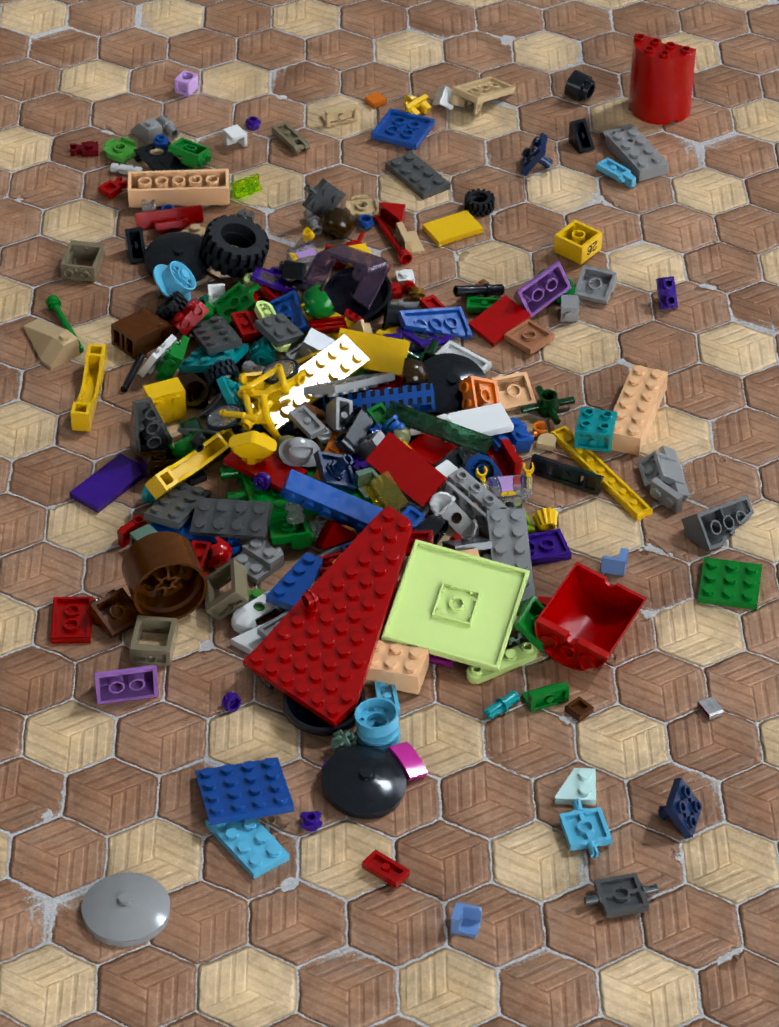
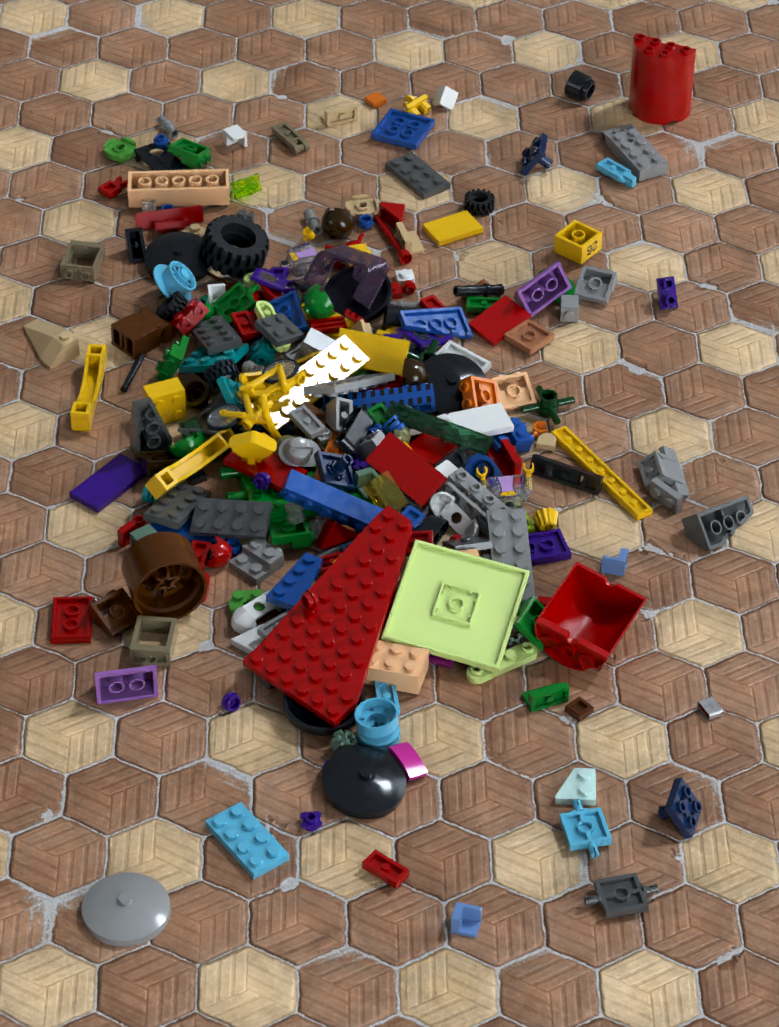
(54, 304): green piece -> none
(87, 149): dark red plate -> none
(123, 169): white axle -> none
(147, 130): light grey slope -> none
(149, 365): white wing -> none
(186, 83): lavender brick -> none
(196, 441): black arm -> none
(238, 596): dark tan window -> none
(244, 791): blue plate -> none
(252, 123): dark purple plate -> none
(292, 270): black slope -> none
(322, 197): dark grey plate -> none
(416, 293): pearl gold plate -> none
(478, 92): tan plate -> none
(501, 705): teal axle -> none
(580, 136): black slope -> none
(595, 429): teal bracket -> none
(638, 408): light nougat brick -> none
(730, 583): green plate -> none

